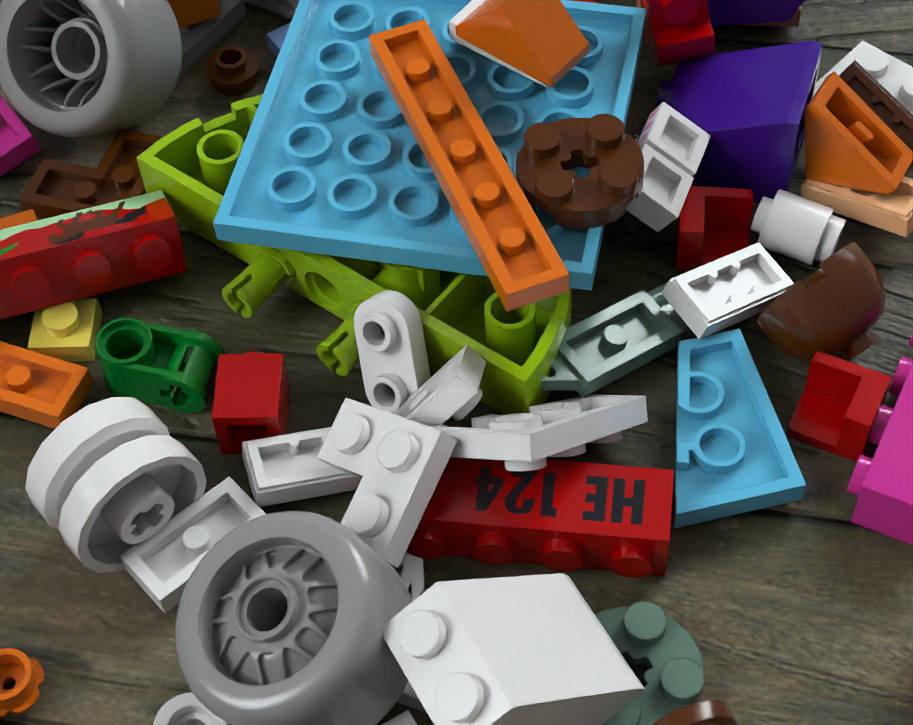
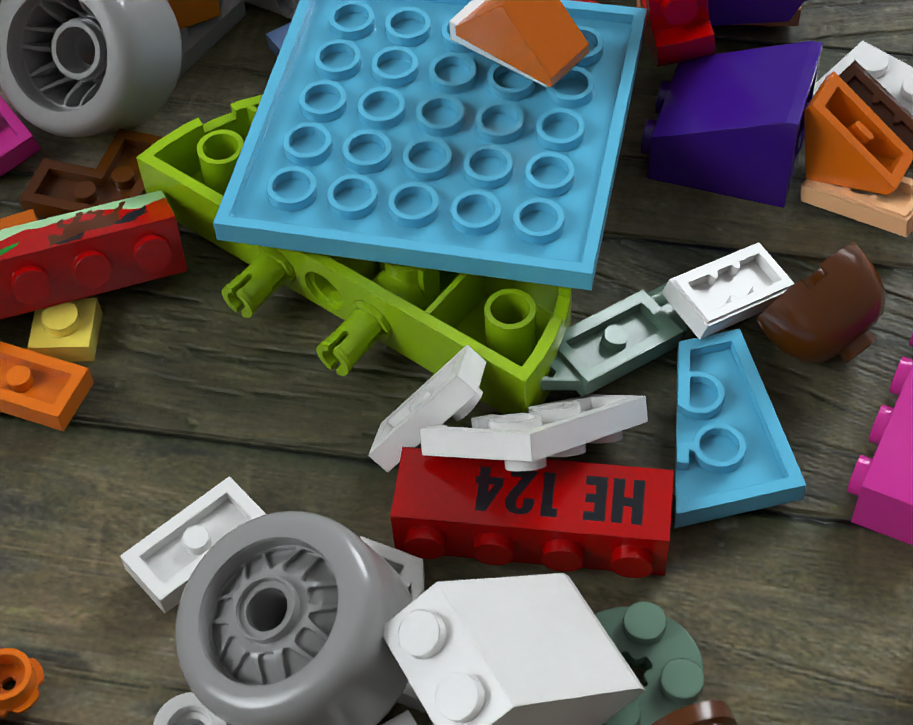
(112, 480): white wheel -> none
(157, 364): green piece -> none
(233, 70): reddish brown plate -> none
(250, 399): red brick -> none
(288, 468): white plate -> none
(391, 360): white plate -> none
(398, 472): white plate -> none
(469, 167): orange plate -> none
(591, 143): reddish brown plate -> none
(671, 156): white hips -> none
(712, 225): red panel -> none
(797, 227): white brick -> none
(838, 406): red panel -> none

